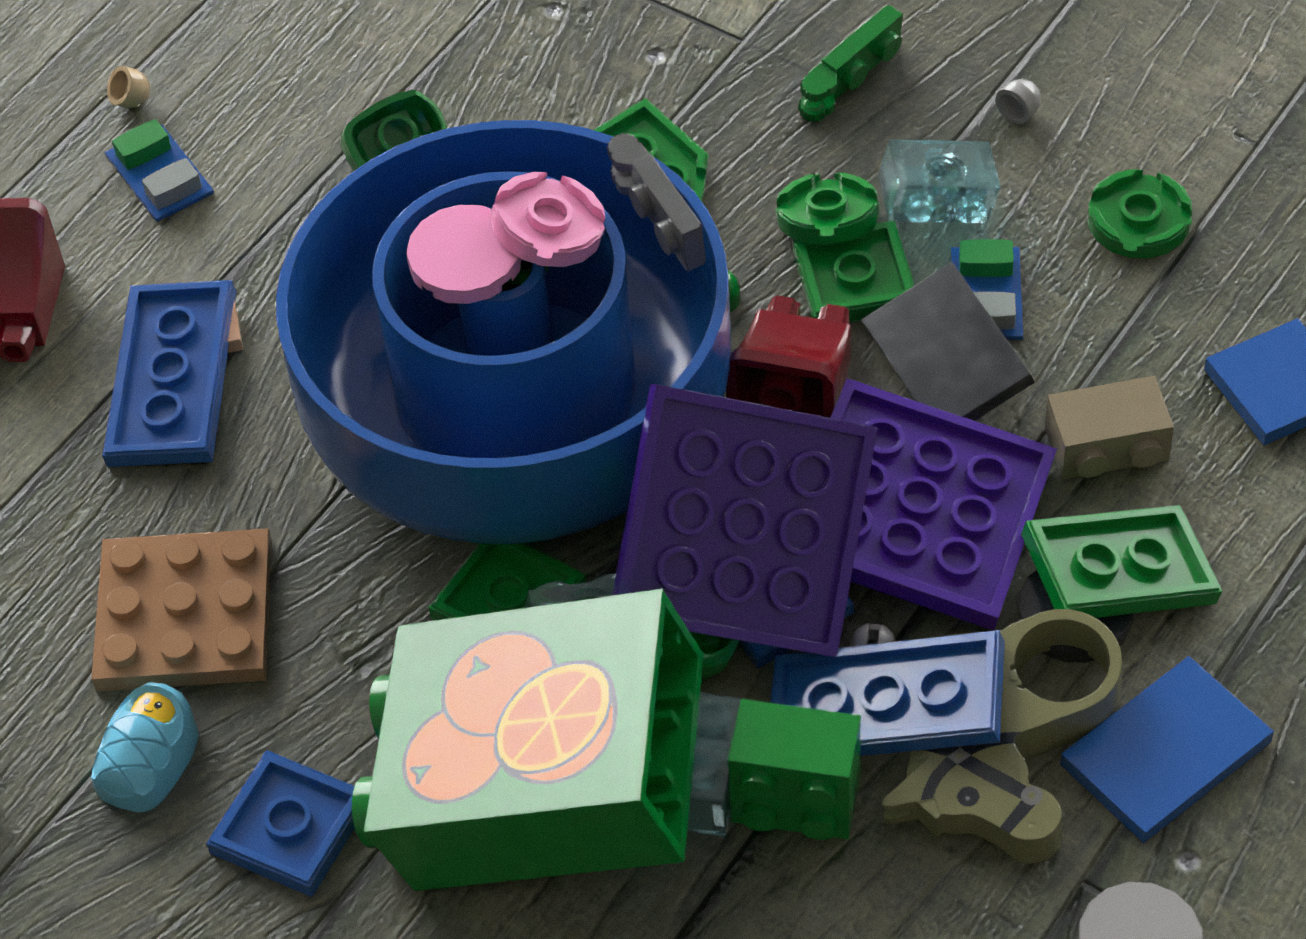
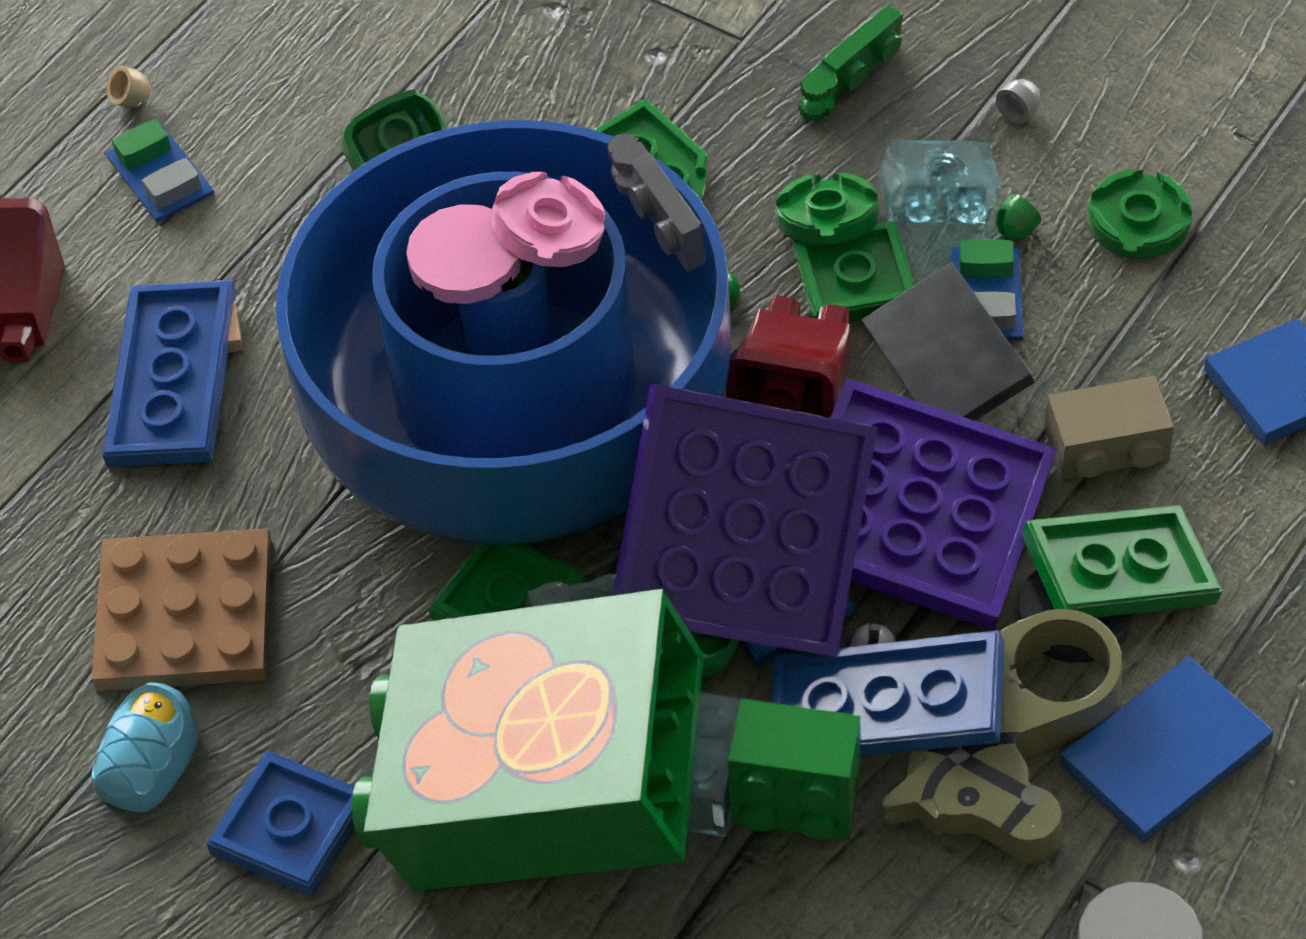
(1017, 218): none -> green hinge

